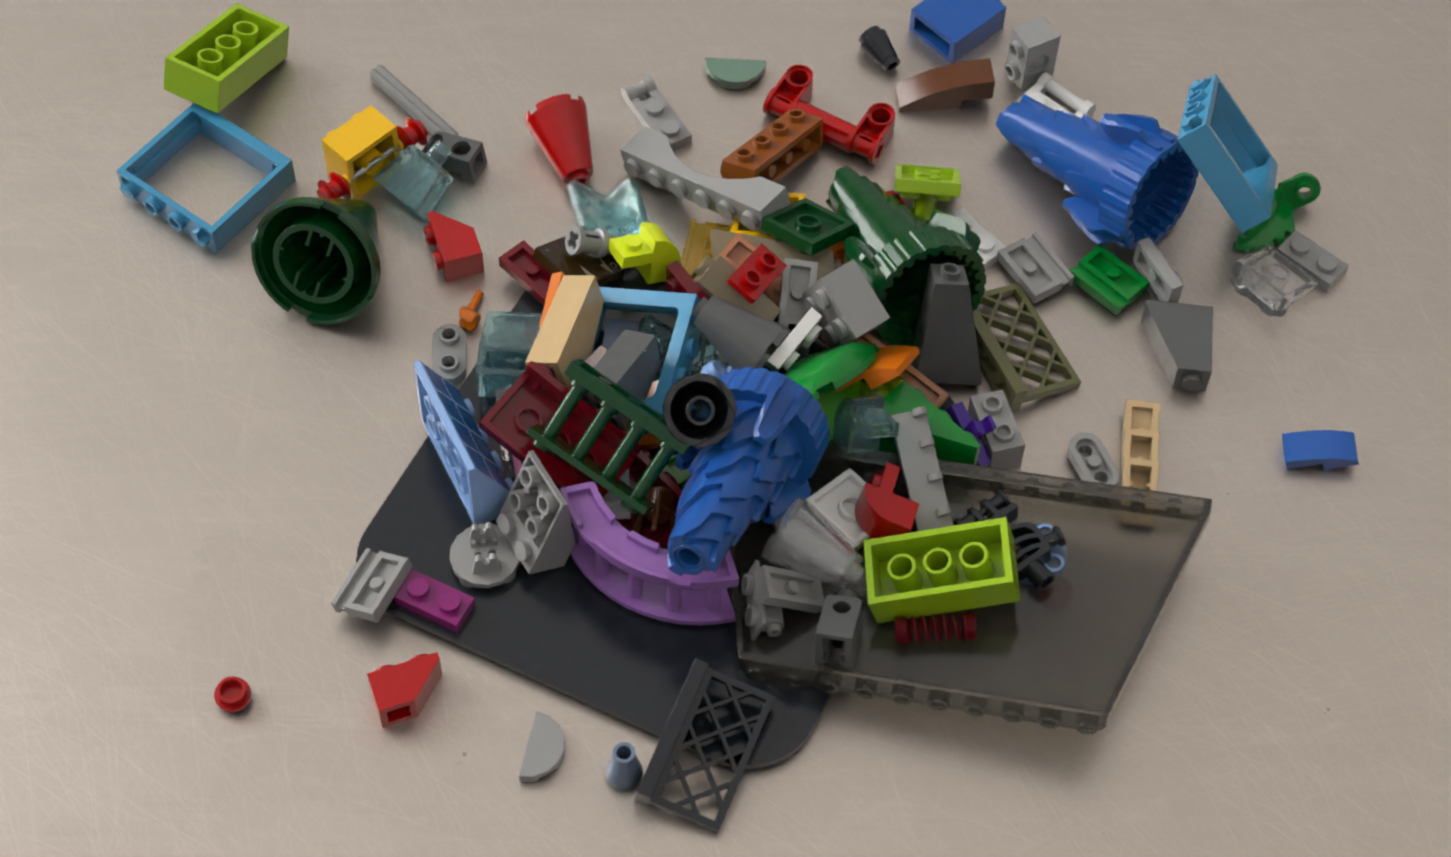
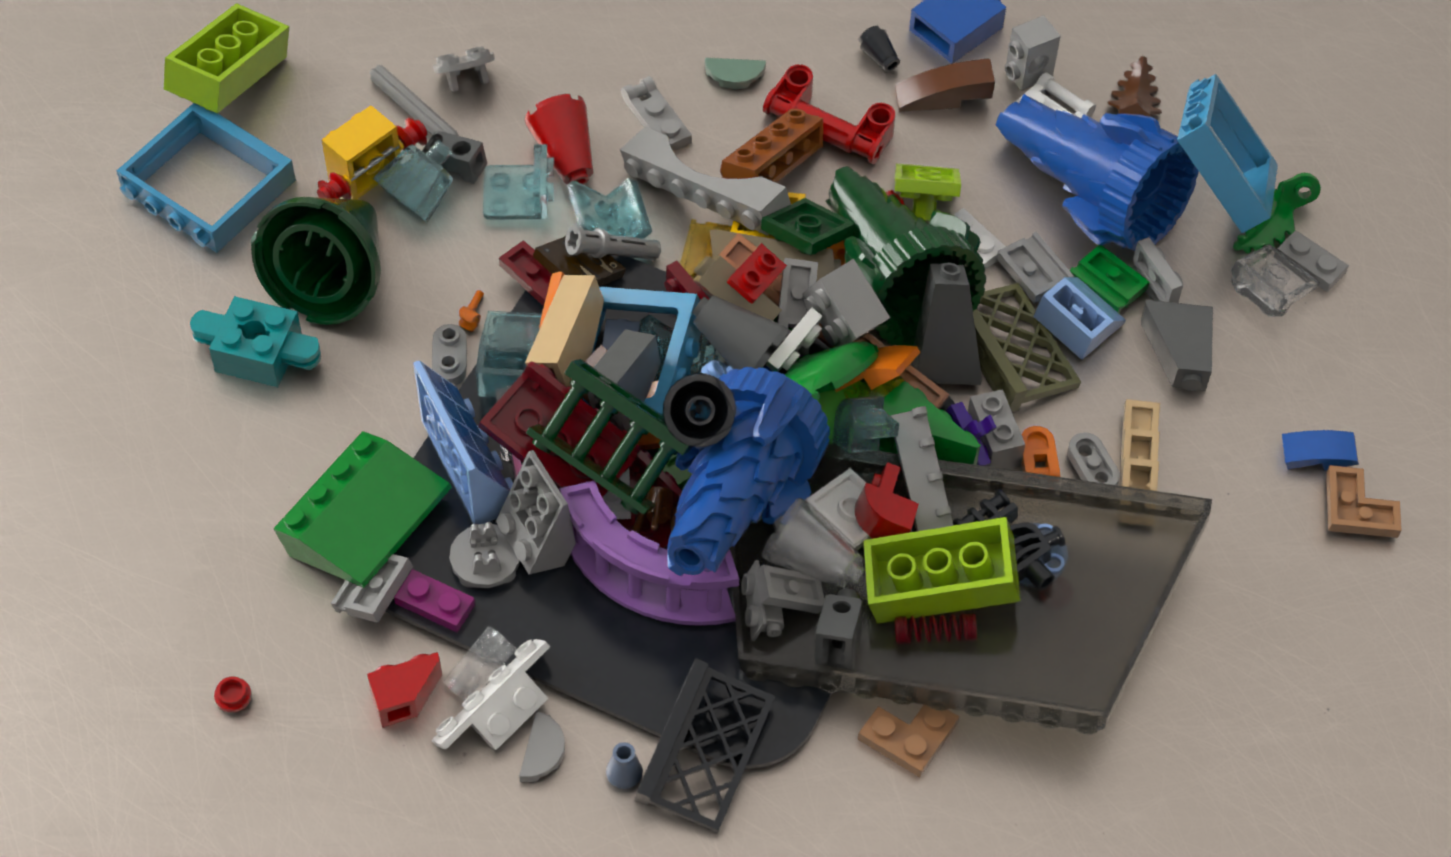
(253, 357): none -> teal brick
(361, 510): none -> green slope
(455, 246): red slope -> none
(475, 59): none -> light grey plate
(479, 663): none -> clear hinge
(502, 704): none -> white bracket
(519, 189): none -> clear light blue bracket
(647, 251): neon yellow brick -> none
(909, 744): none -> medium nougat plate
(1040, 447): none -> orange plate
(1077, 316): none -> light blue slope
(1137, 89): none -> reddish brown plant
(1353, 512): none -> medium nougat plate

